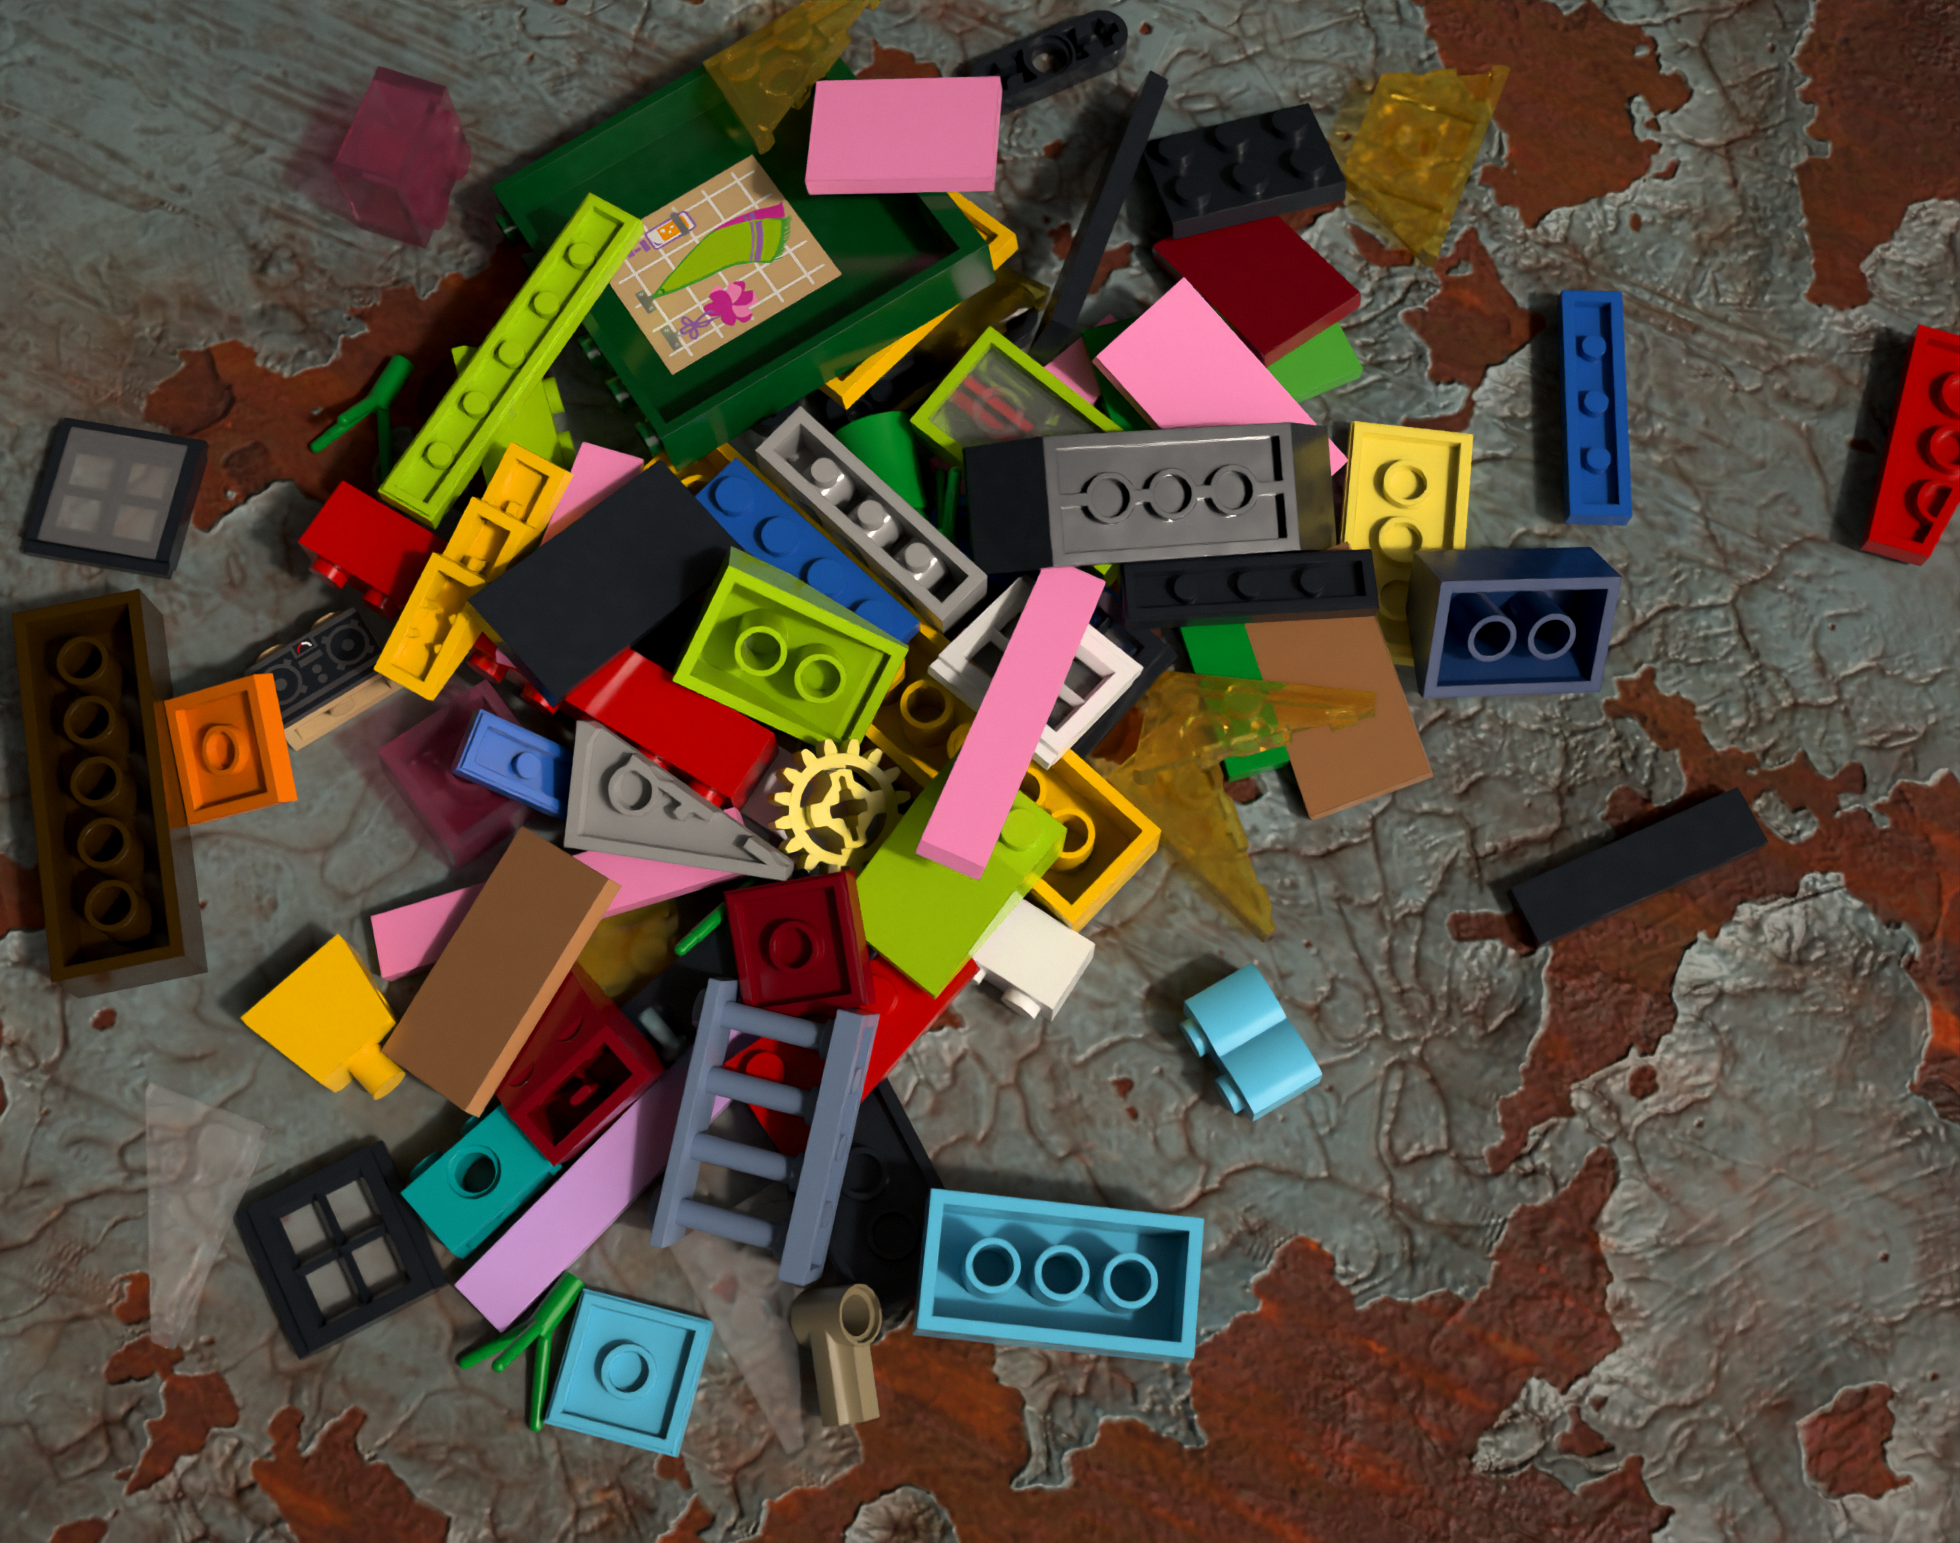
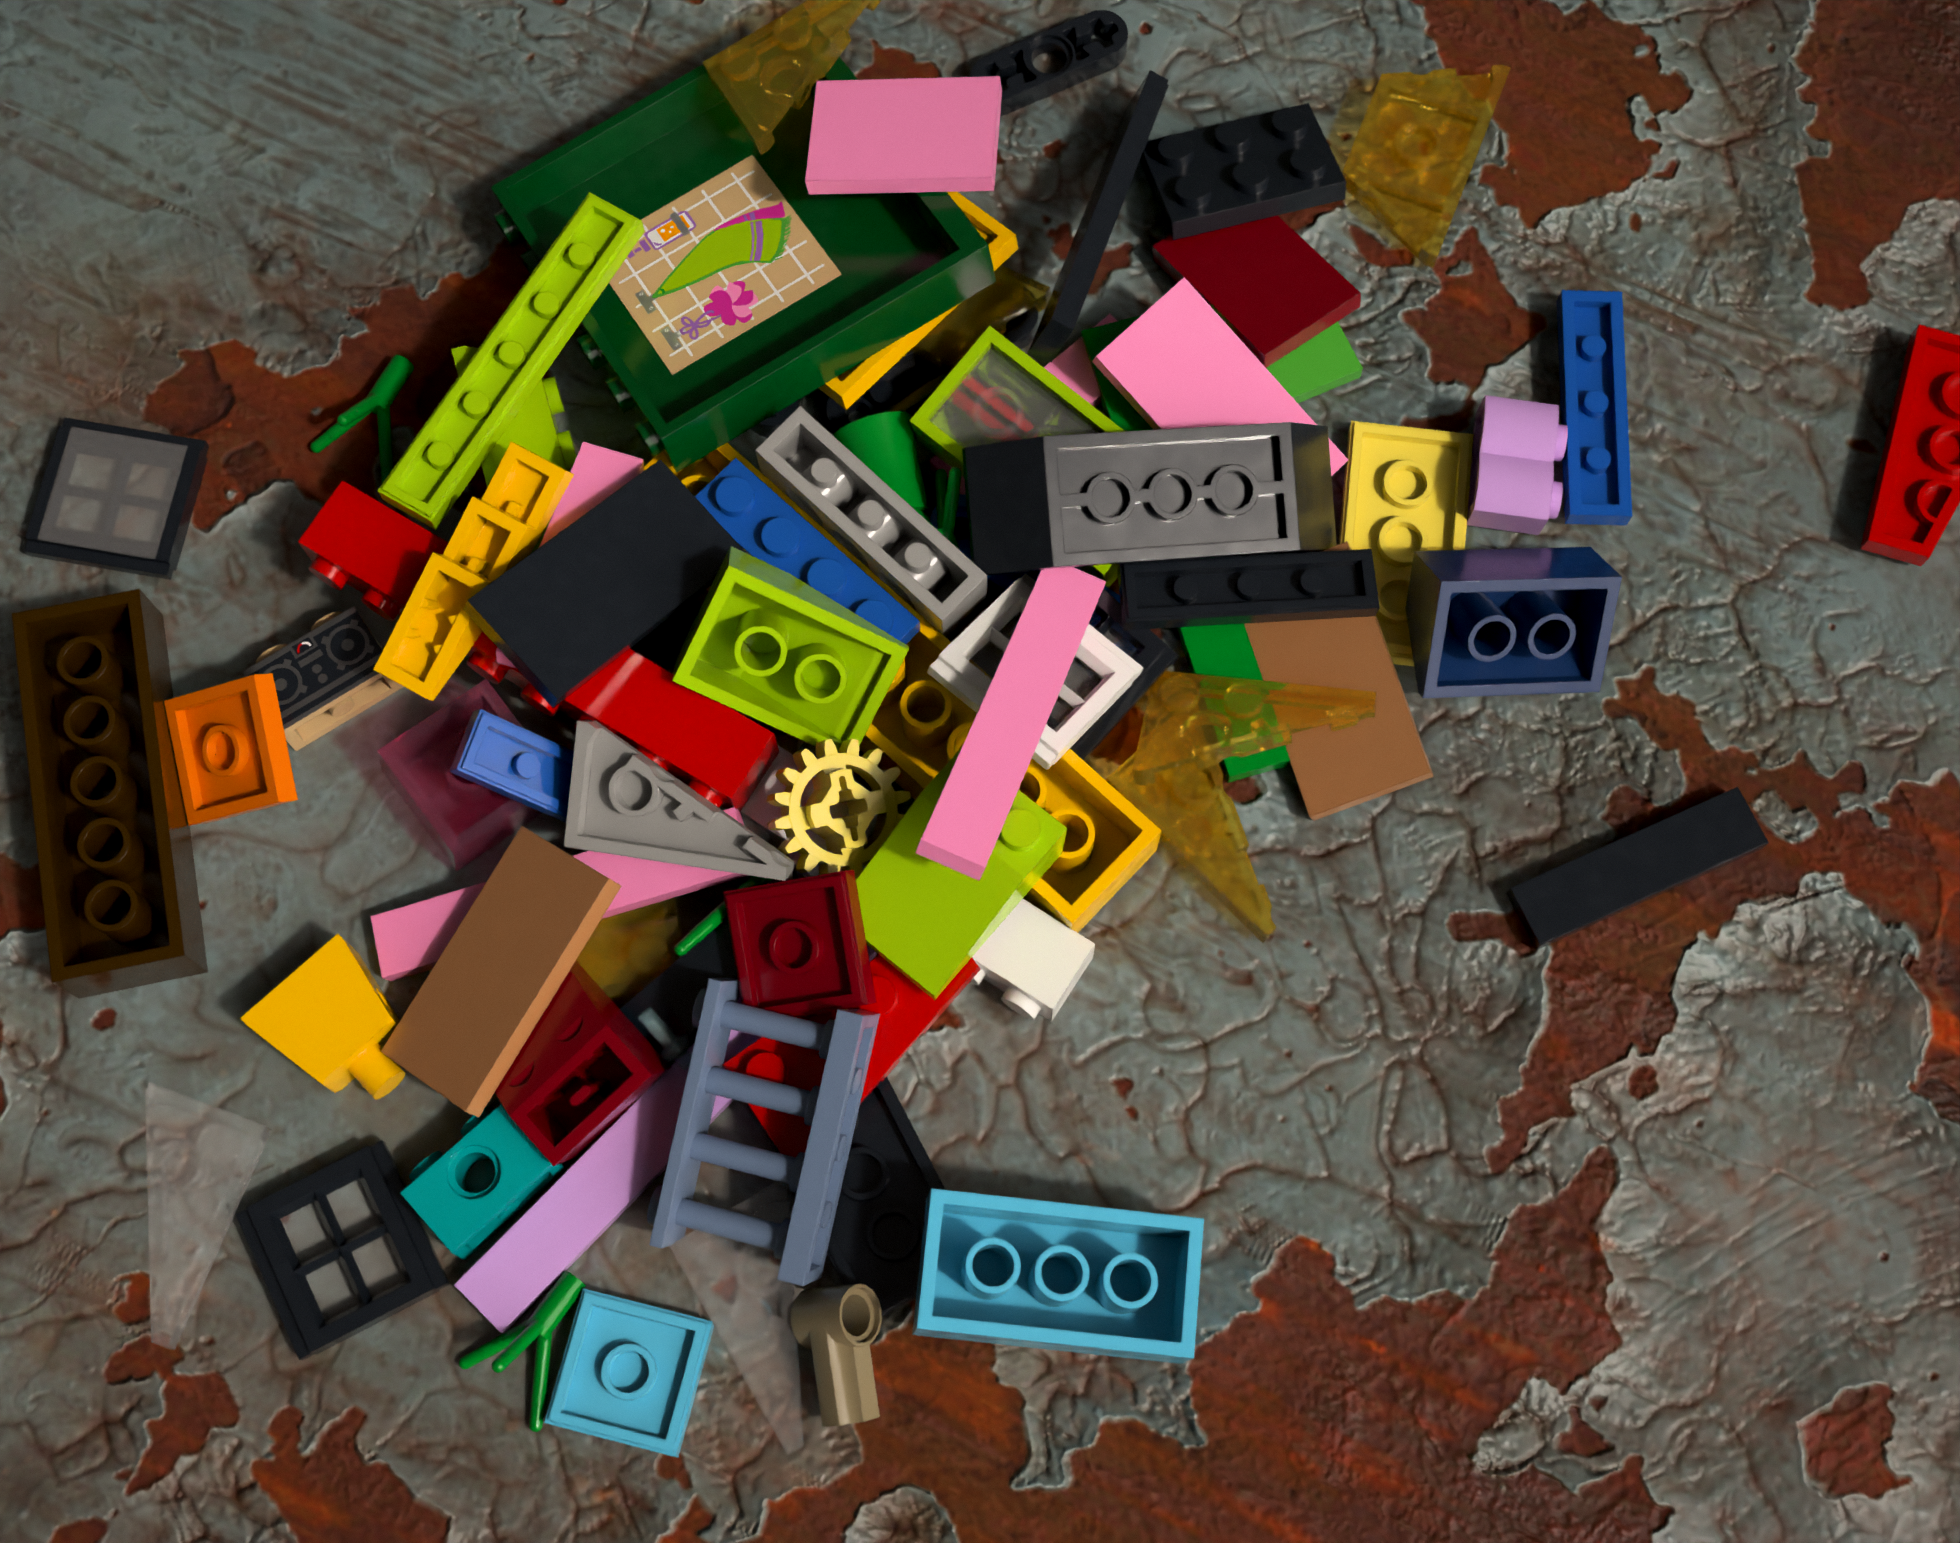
(402, 157): clear pink brick -> none
(1250, 1043): medium azure brick -> none
(1514, 465): none -> lavender brick

